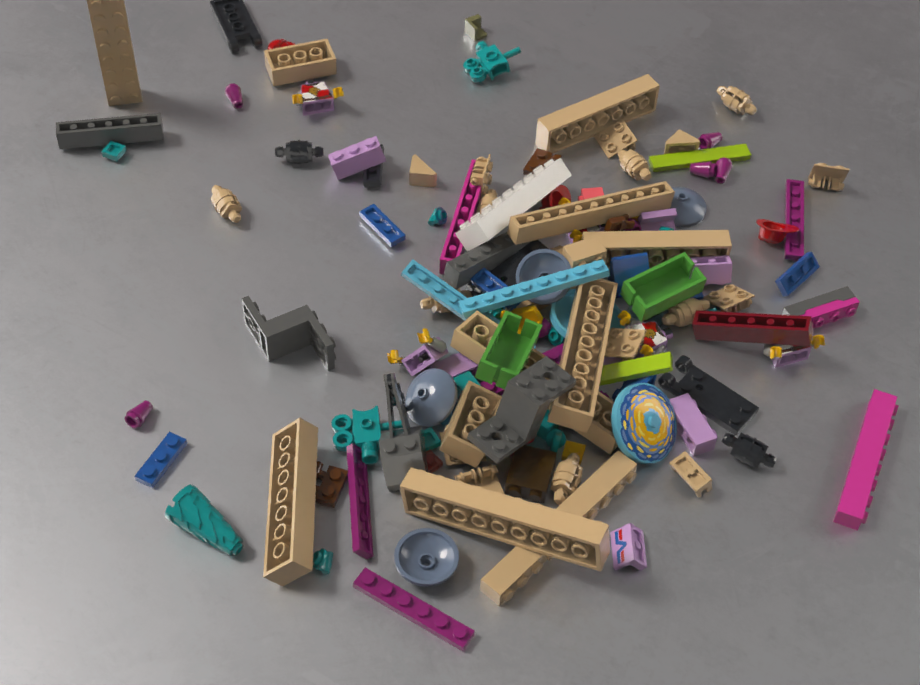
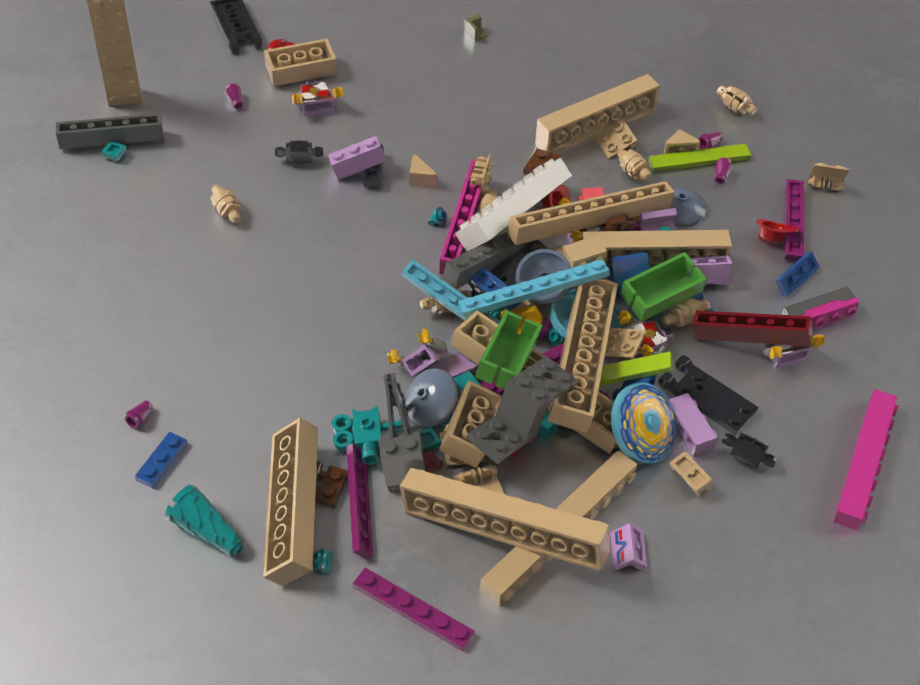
(289, 333): dark grey bracket -> none
(382, 225): blue plate -> none
(429, 547): sand blue dish -> none
(490, 60): teal piece -> none
(530, 473): dark brown brick -> none
(555, 439): teal plate -> none
(566, 478): tan piece -> none
(573, 447): yellow plate -> none
(703, 169): magenta cone -> none
(730, 298): tan hinge -> none

